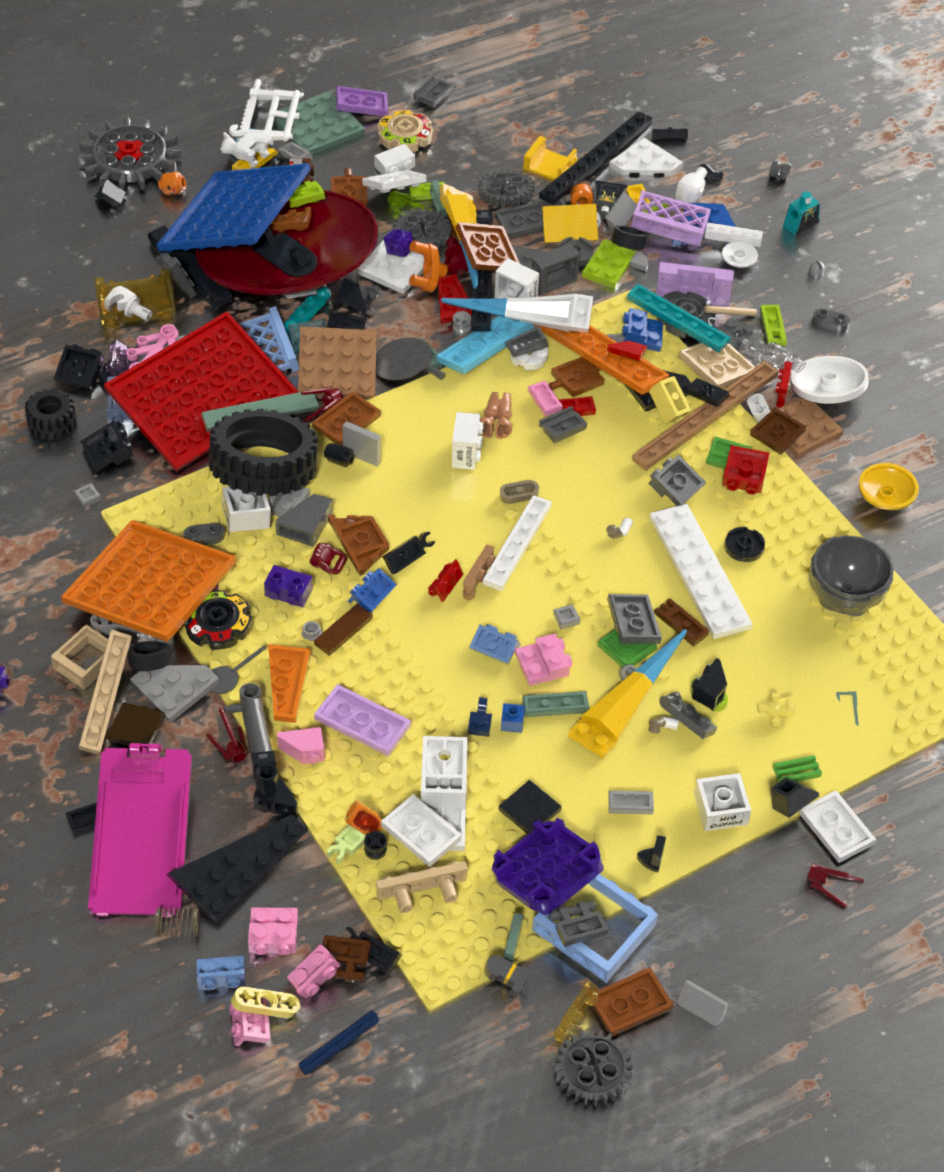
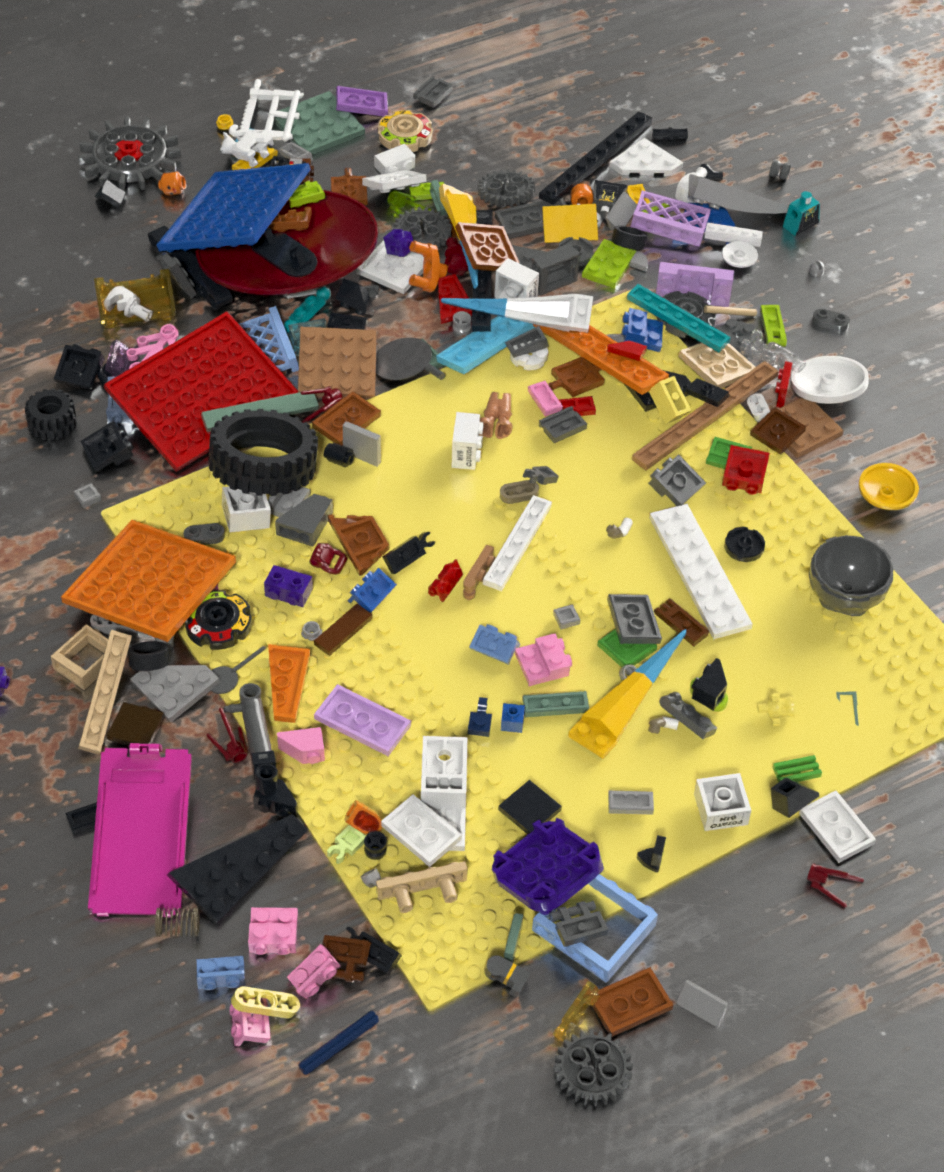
(224, 122): none -> yellow plate
(370, 878): none -> light grey hinge
(541, 474): none -> dark grey plate
(546, 162): yellow panel -> none
(729, 197): none -> light grey wedge

